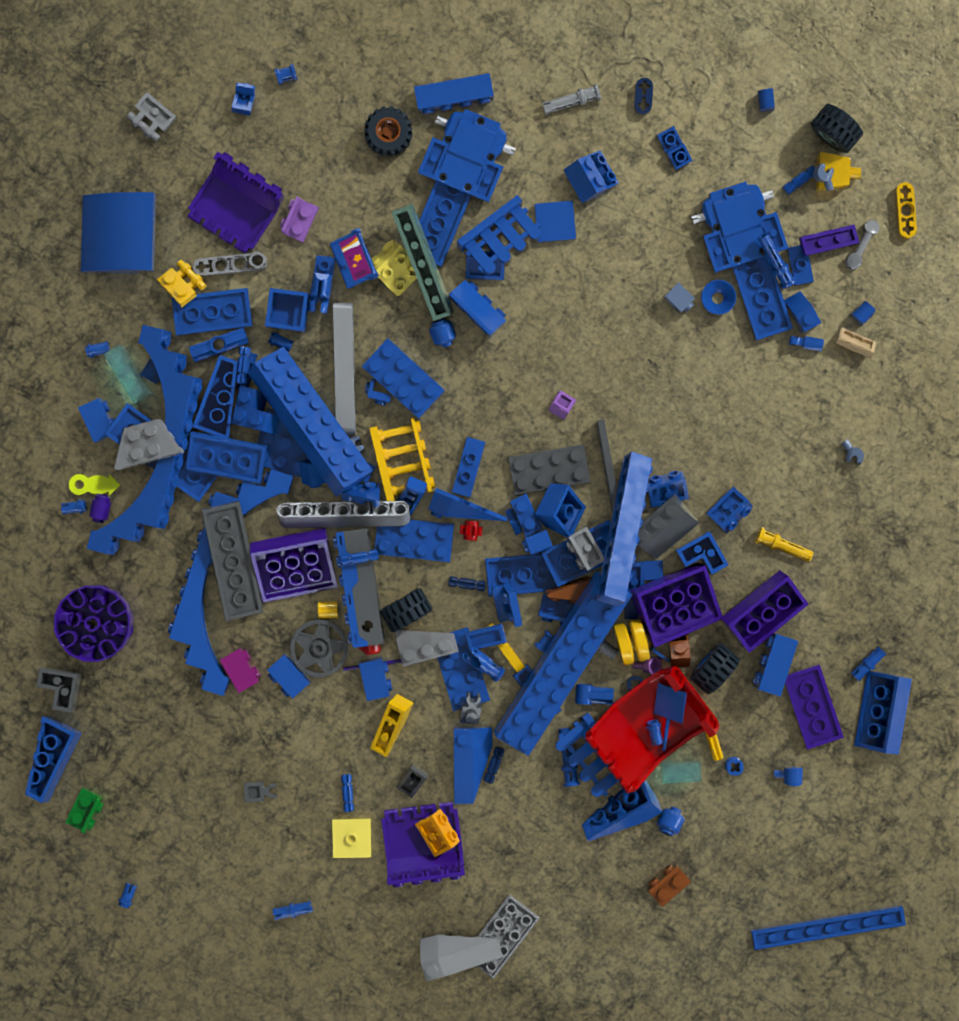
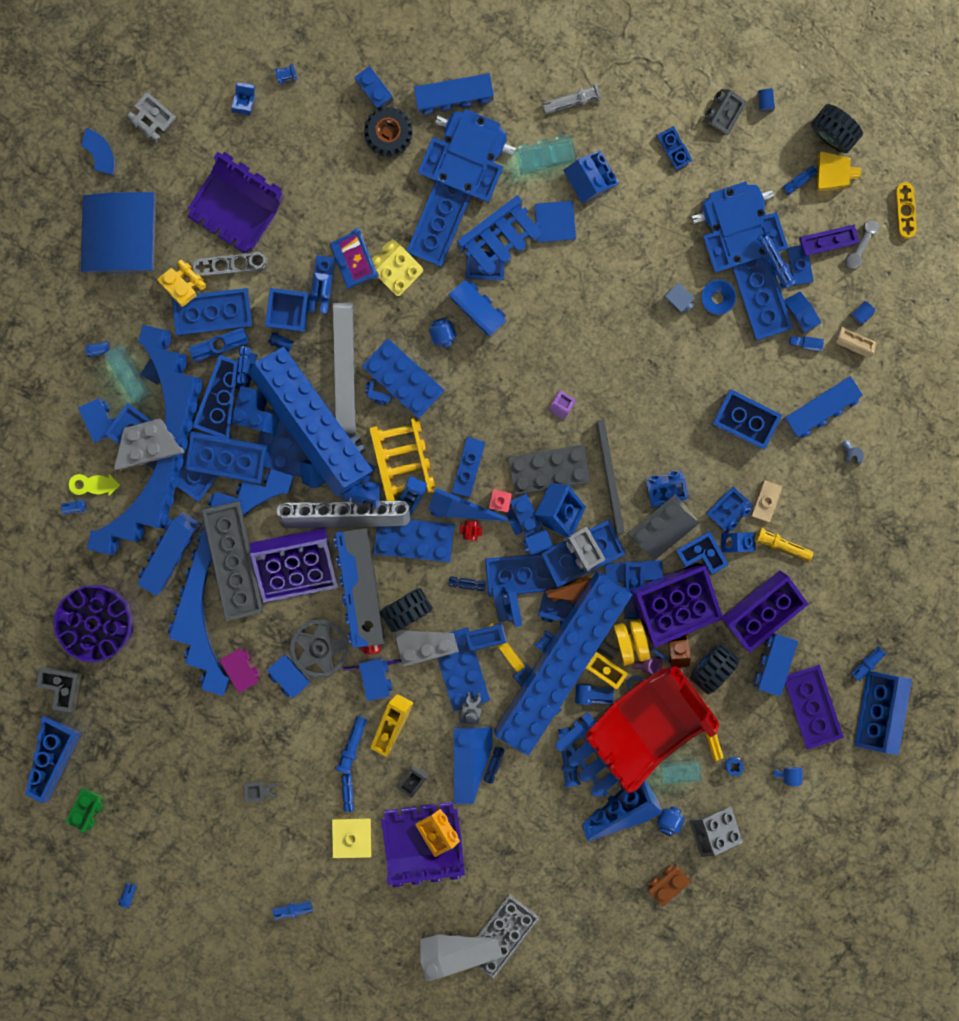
(100, 150): none -> blue tile
(100, 508): dark purple brick -> none
(168, 553): none -> blue wedge
(299, 219): medium lavender bracket -> none
(328, 610): yellow beam -> none
(348, 753): none -> blue pin
(359, 557): blue axle -> none
(373, 88): none -> blue brick
(422, 261): sand green brick -> none
(484, 664): blue piece -> none
(500, 501): none -> coral bracket
(545, 154): none -> clear light blue brick
(606, 670): none -> yellow brick
(624, 529): brick -> none
(648, 96): dark blue beam -> none
(654, 732): blue pin -> none
(669, 705): blue piece -> none
(716, 832): none -> dark grey bracket
(724, 110): none -> dark grey bracket
(741, 542): none -> blue bracket
(746, 419): none -> blue brick
(766, 501): none -> tan plate
(822, 176): sand blue piece -> none
(822, 407): none -> blue brick
(828, 927): blue tile -> none

